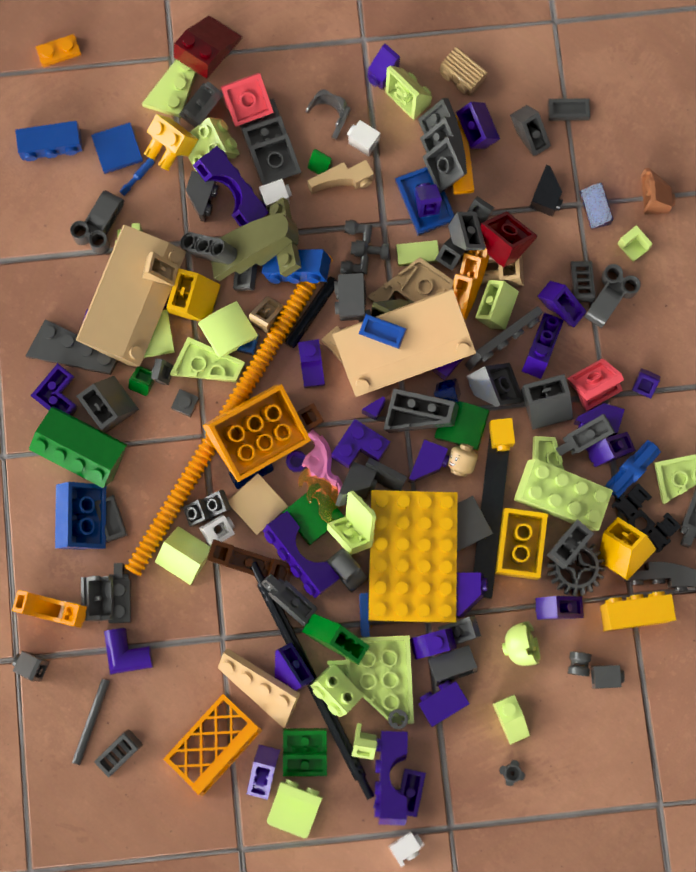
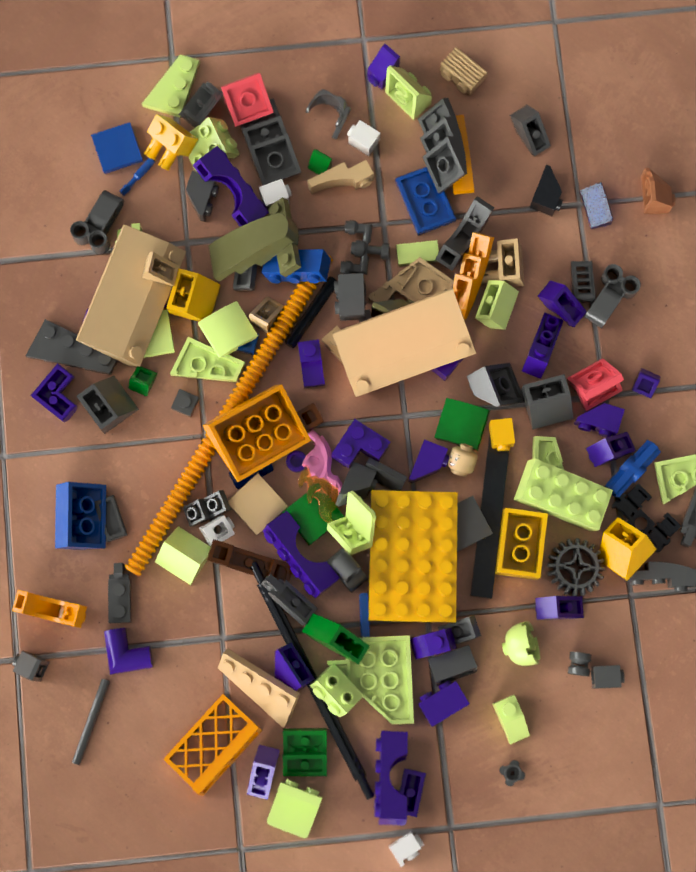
(49, 140): blue brick -> none
(58, 50): light orange plate -> none
(78, 447): green slope -> none
(98, 597): dark grey hinge -> none
(131, 739): dark grey slope -> none
(161, 371): dark grey plate -> none
(205, 45): dark red slope -> none
(208, 248): dark grey beam -> none
(364, 744): yellowish green panel -> none
(374, 409): dark purple slope -> none
(382, 331): blue tile -> none
(395, 725): dark grey bush -> none
(417, 412): dark grey wedge -> none
(428, 199): dark purple slope -> none
(448, 390): clear blue slope -> none
(466, 231): dark grey slope -> none
(469, 591): dark purple slope -> none
(478, 125): dark purple brick -> none
(502, 340): dark grey wing -> none
(506, 238): dark red slope -> none
(569, 109): dark grey tile -> none
(570, 544): dark grey brick -> none
(586, 435): dark grey hinge -> none
(634, 243): yellowish green panel -> none
(637, 611): yellow brick -> none

